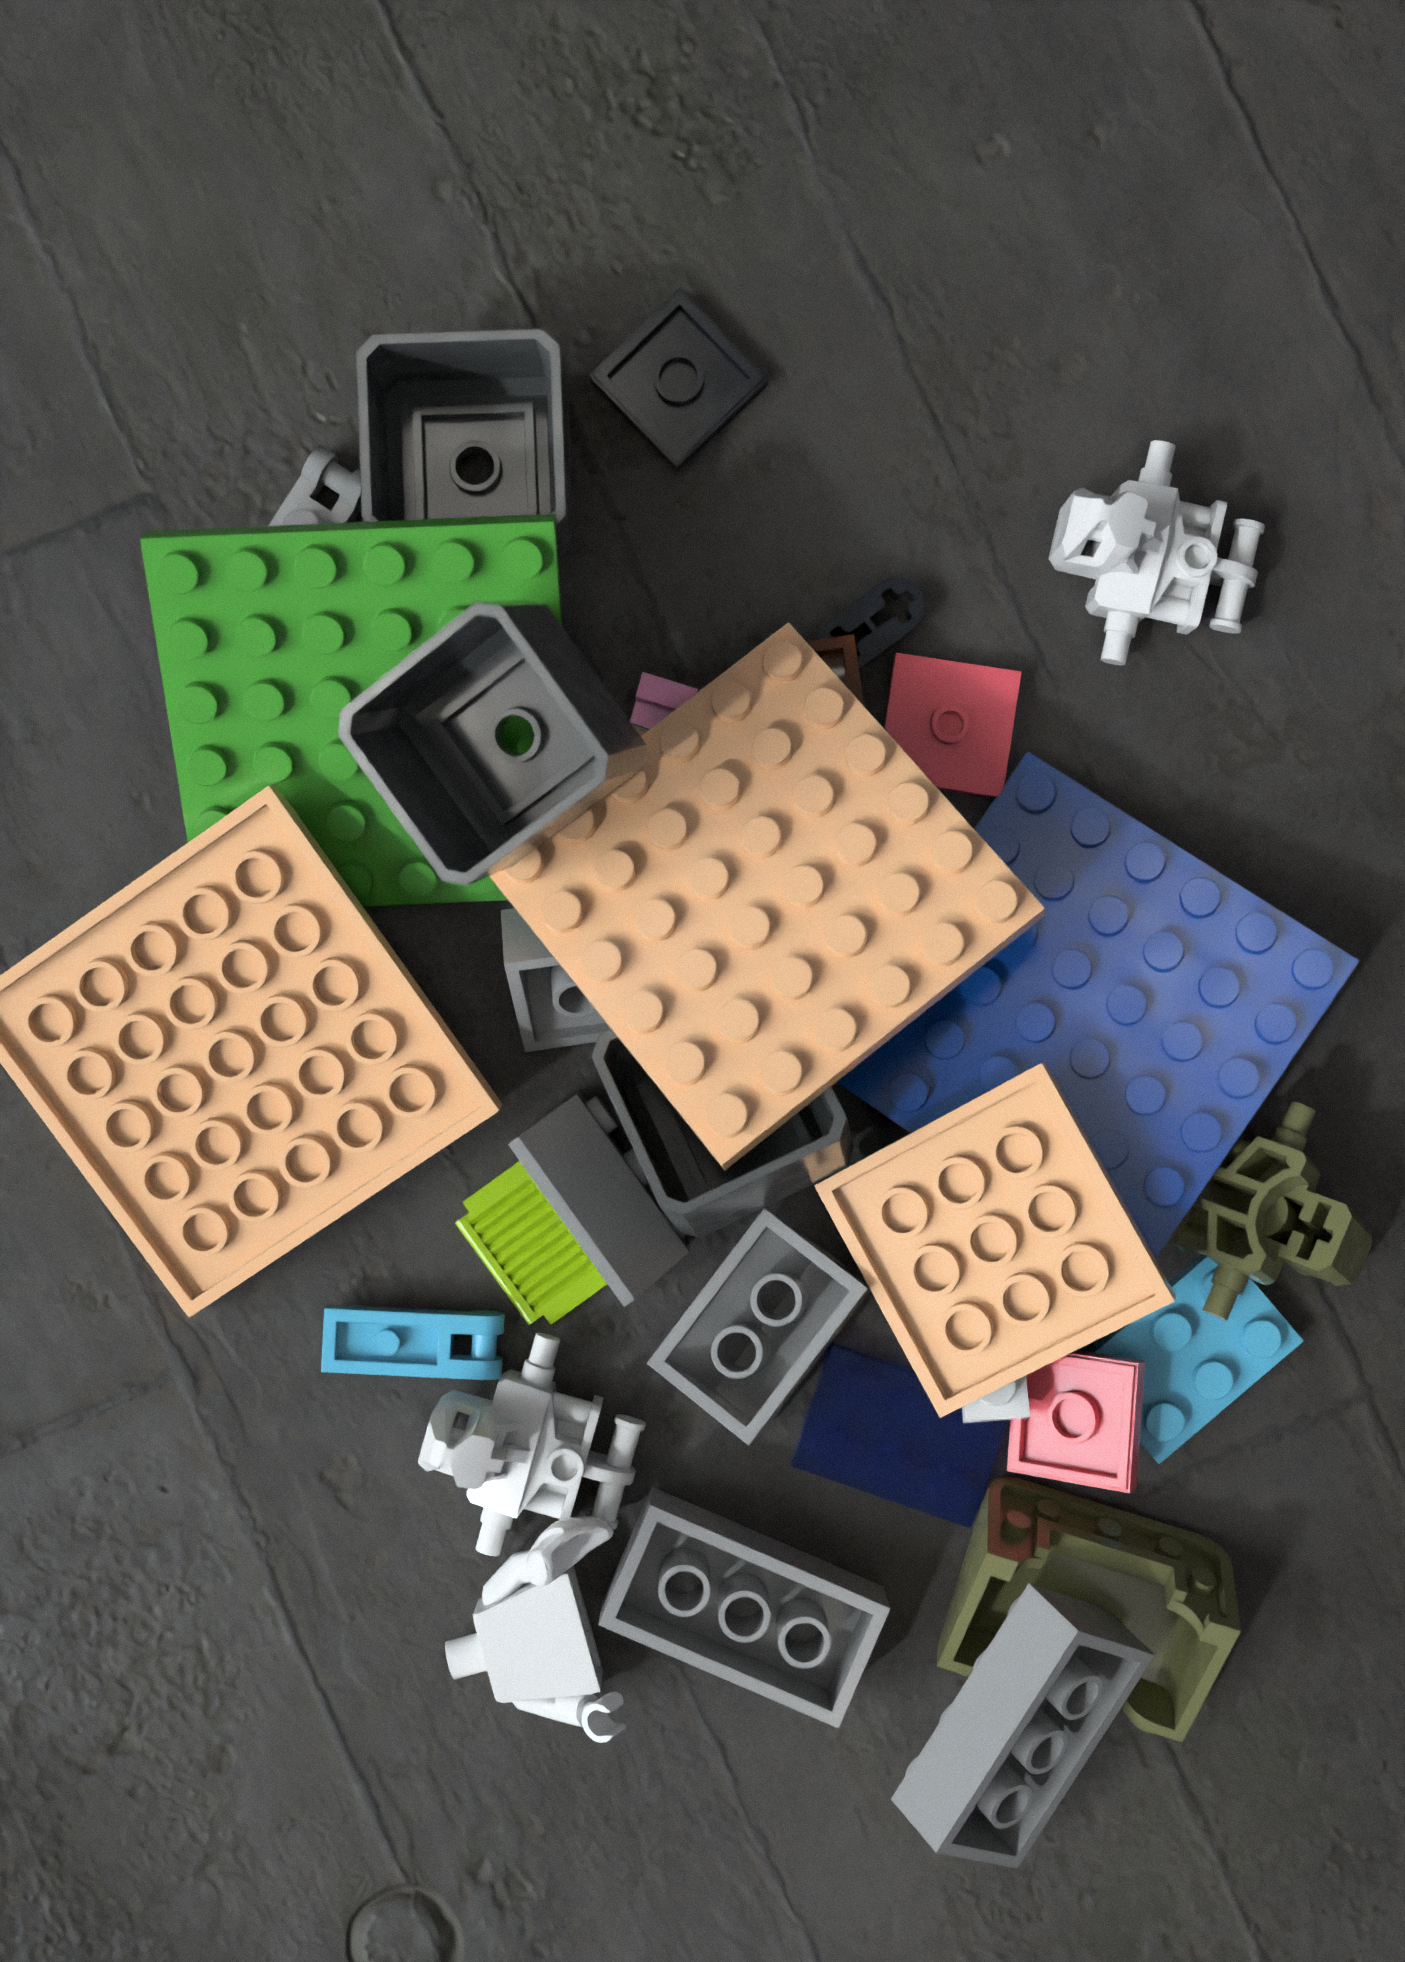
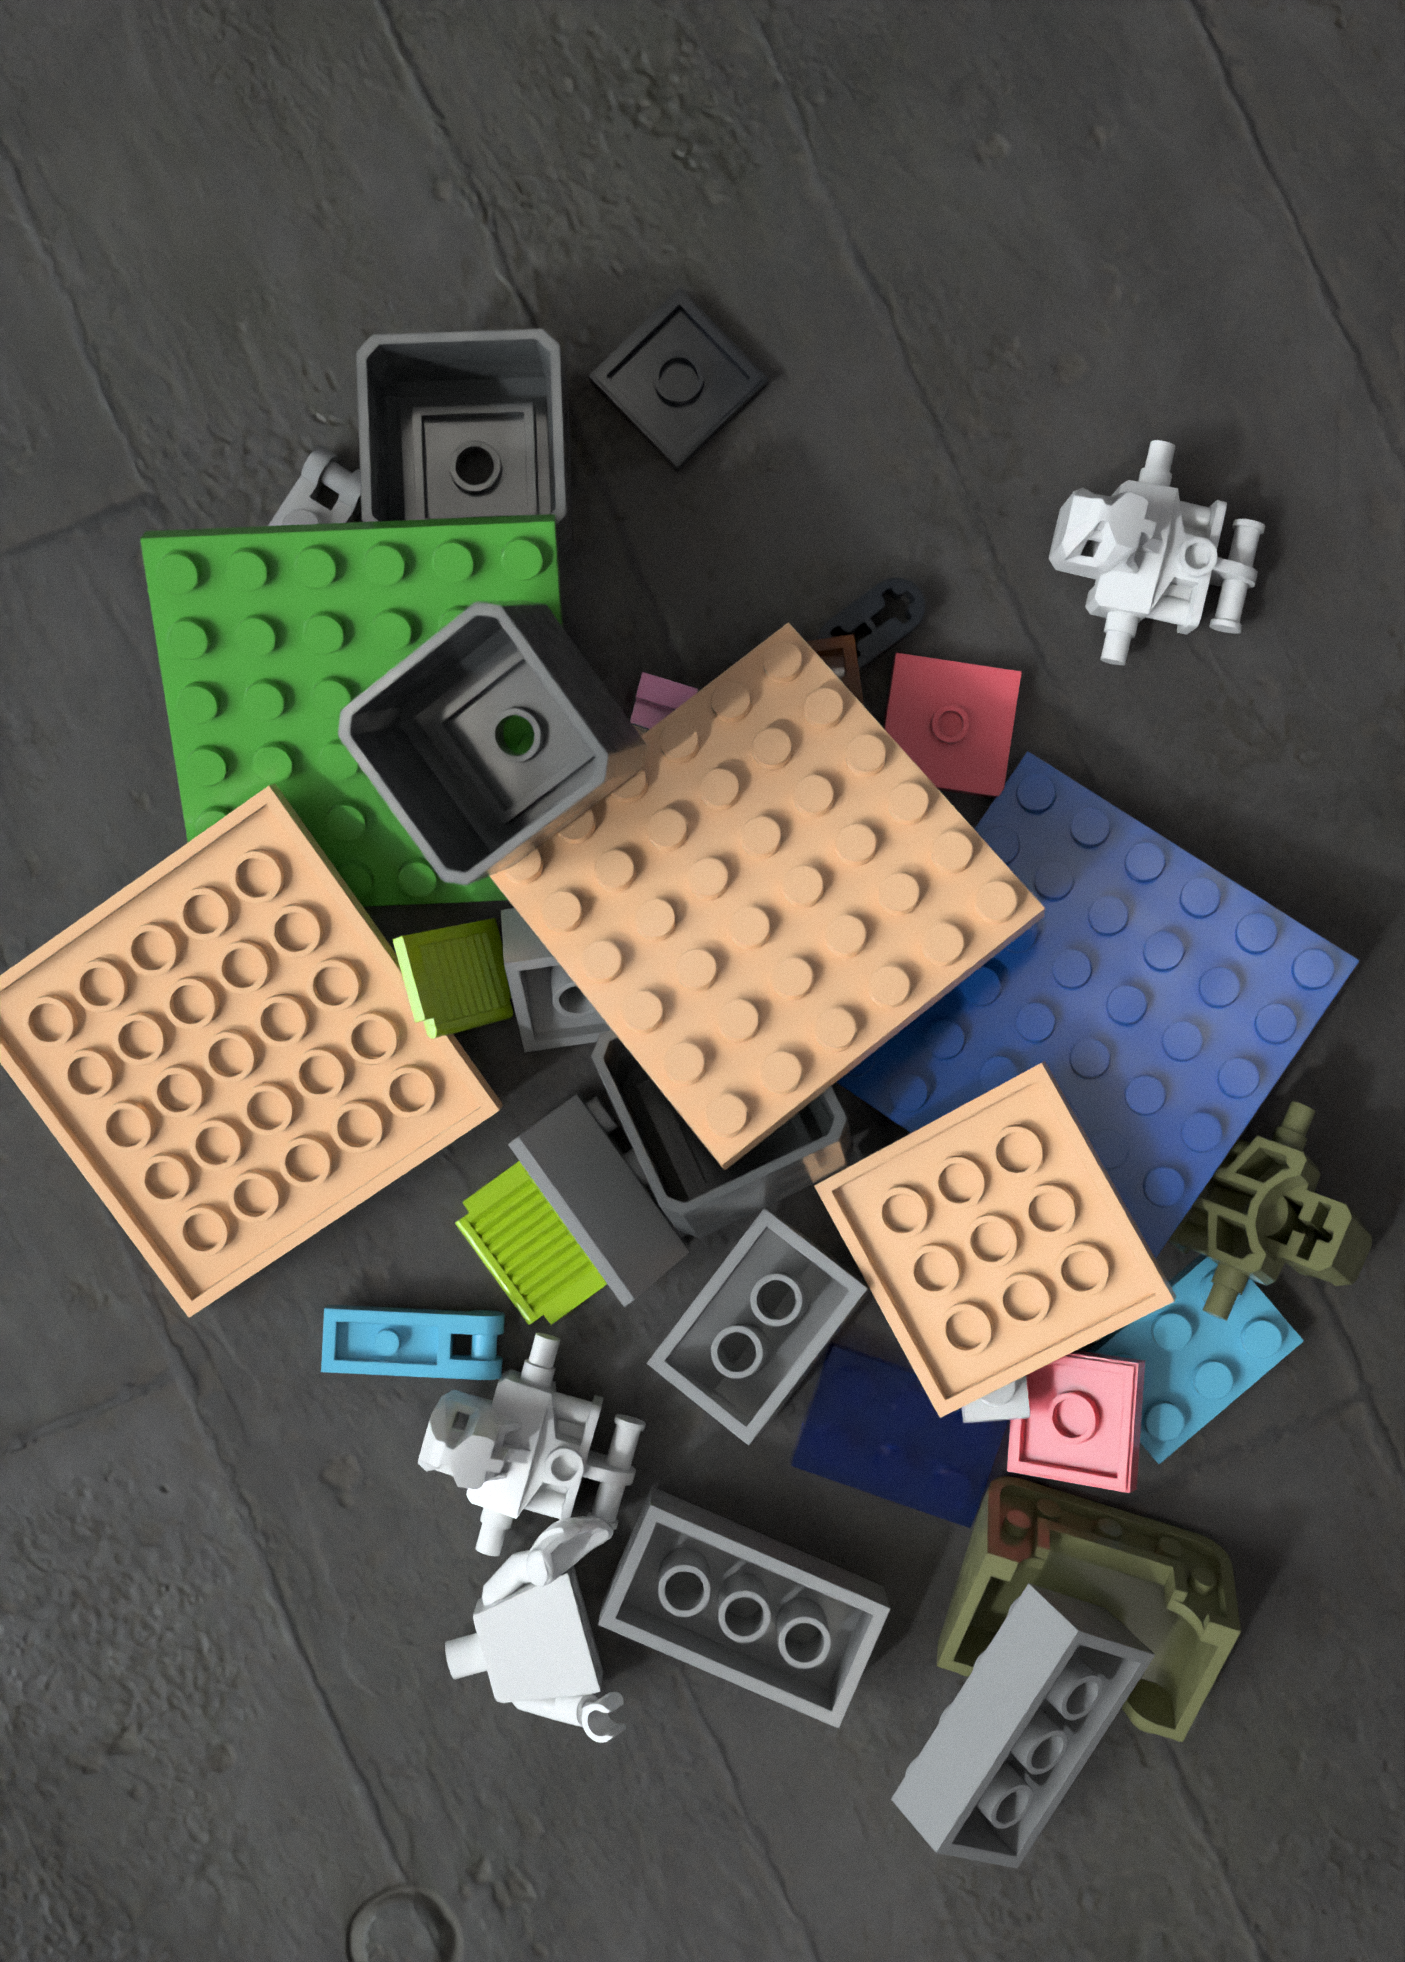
(455, 977): none -> lime window

